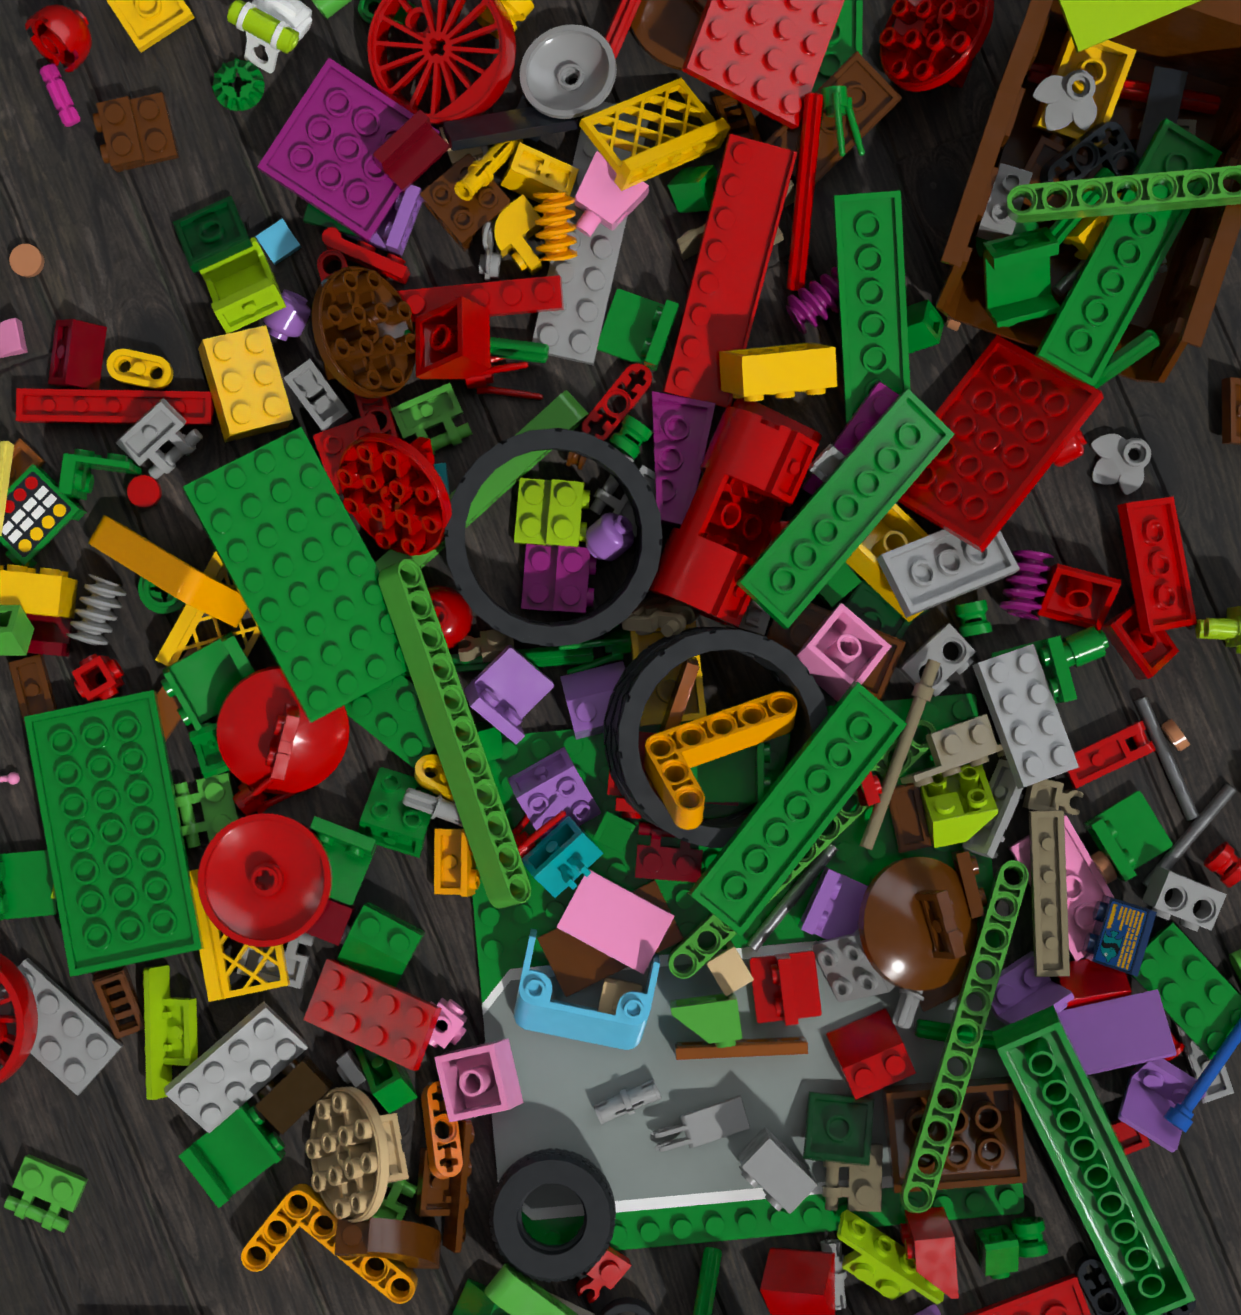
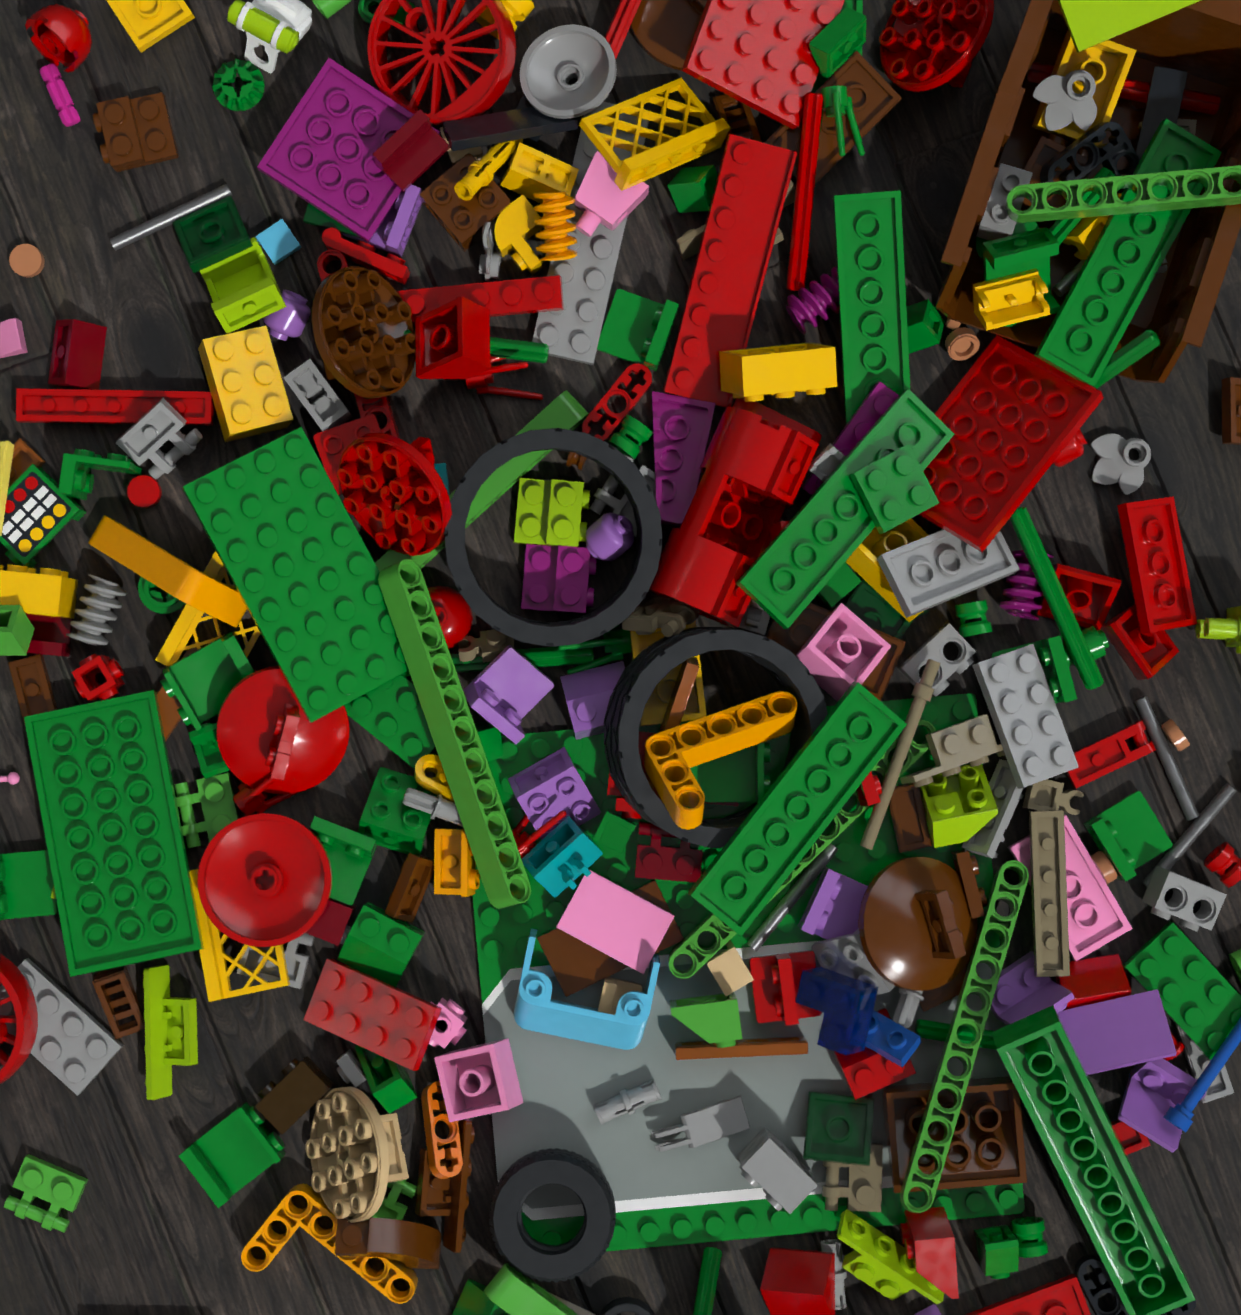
(141, 369): yellow plate -> none
(168, 217): none -> flat silver bar
(235, 1067): light grey plate -> none
(410, 887): none -> reddish brown plate
(430, 411): bright green plate -> none
(605, 1273): red plate -> none
(838, 41): none -> green slope
(845, 1005): none -> clear blue brick
(891, 1039): none -> blue plate
(894, 489): none -> green plate
(962, 344): none -> nougat tile
(1010, 299): none -> yellow hinge
(1056, 598): none -> green axle
(1119, 935): slope -> none

